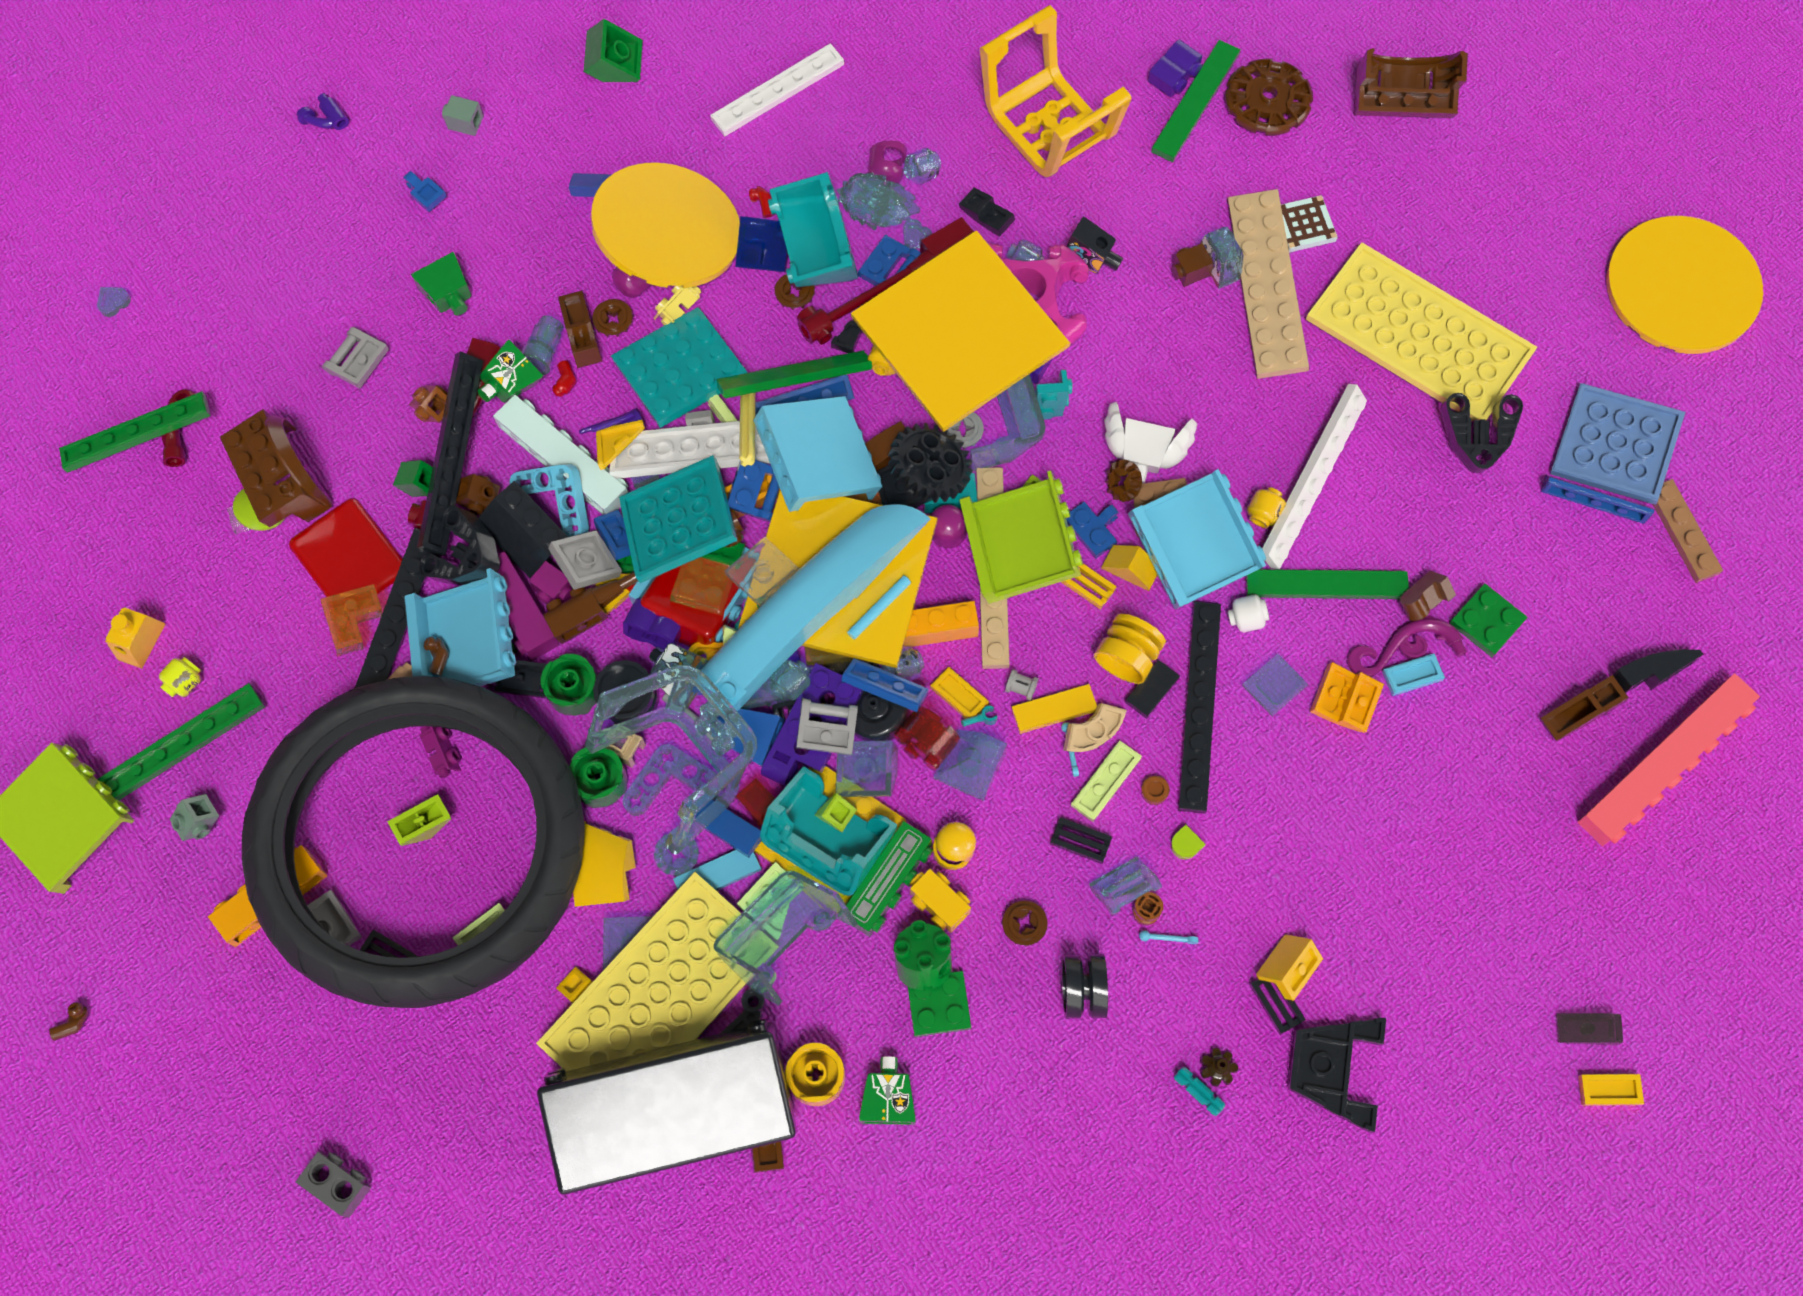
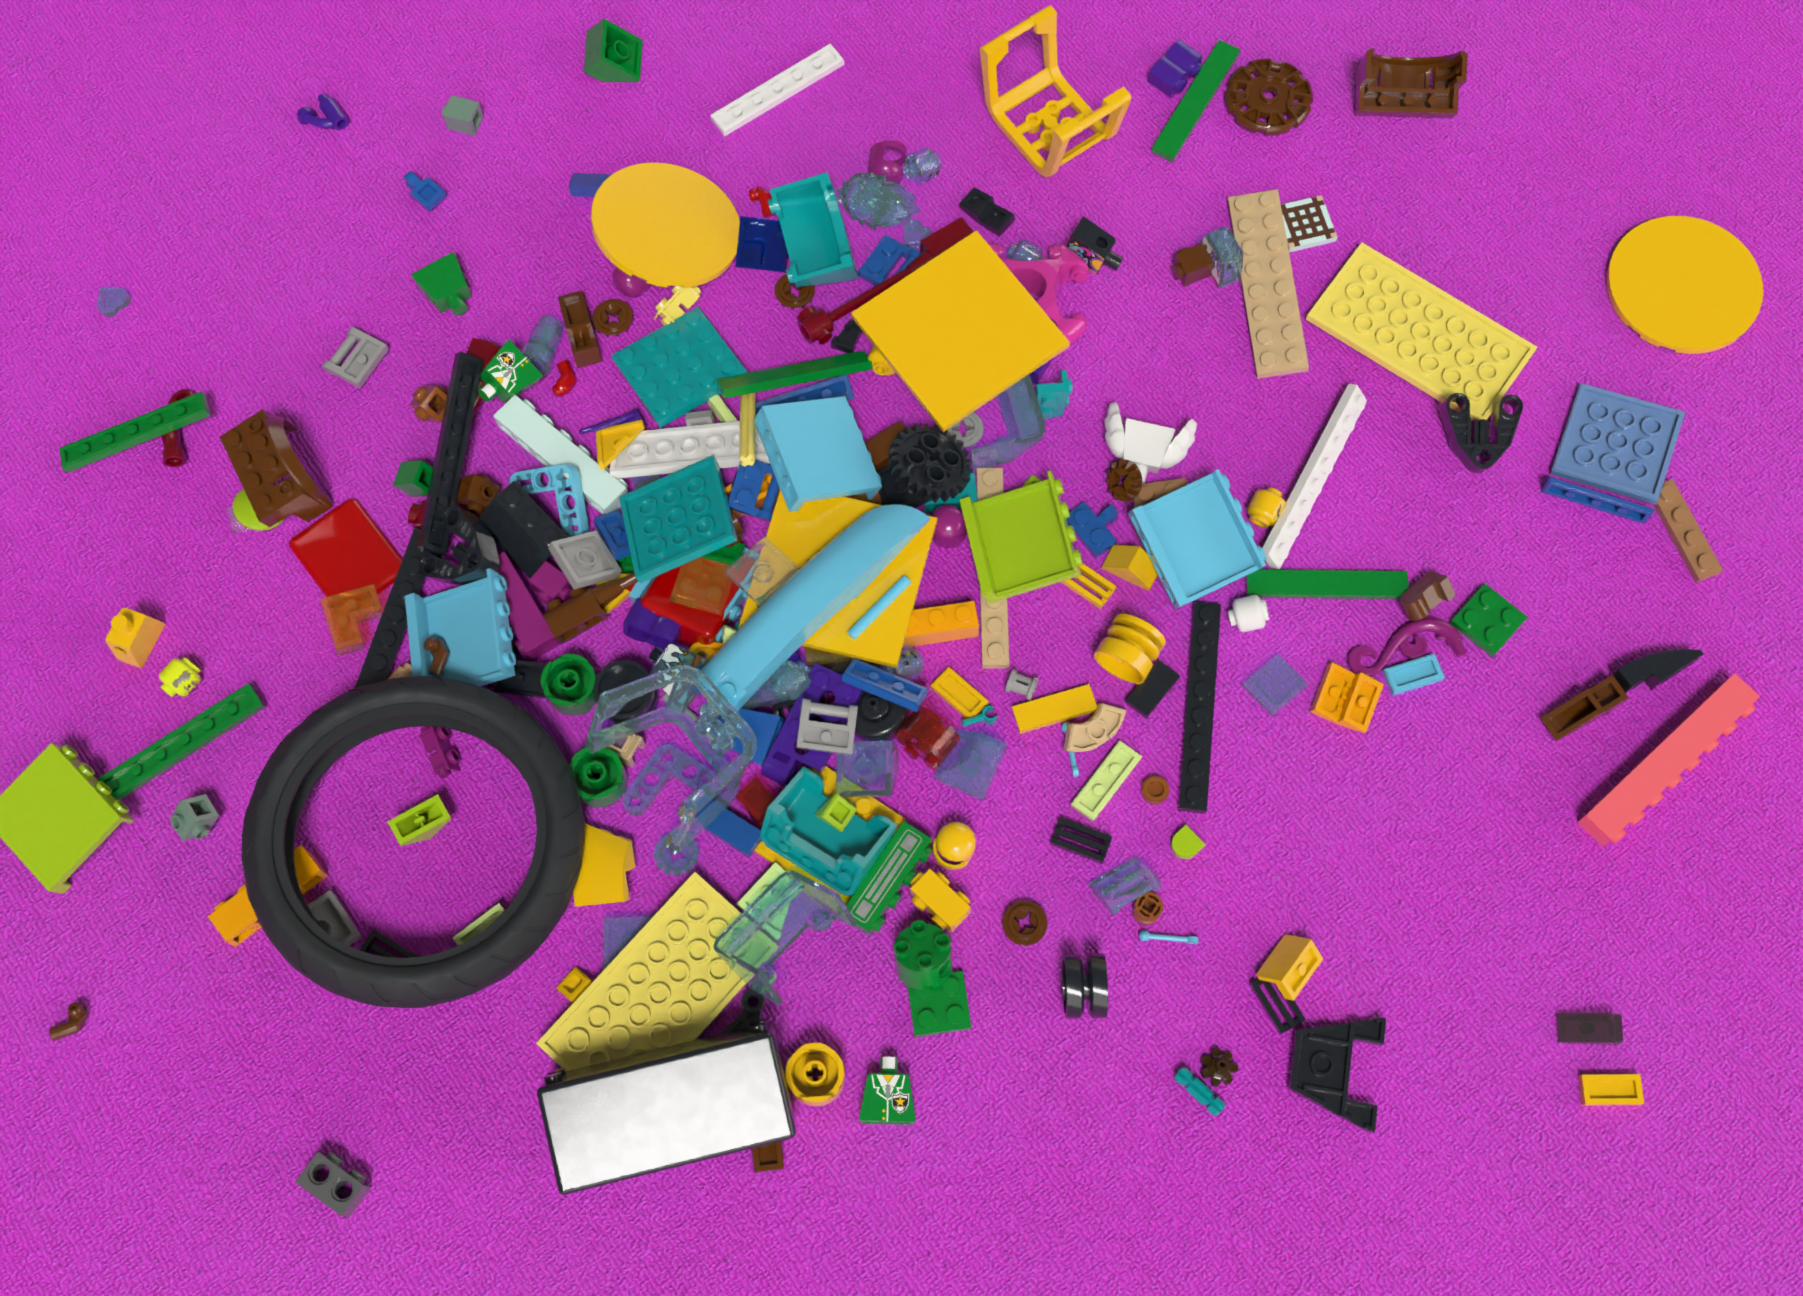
(723, 870): medium azure tile -> none

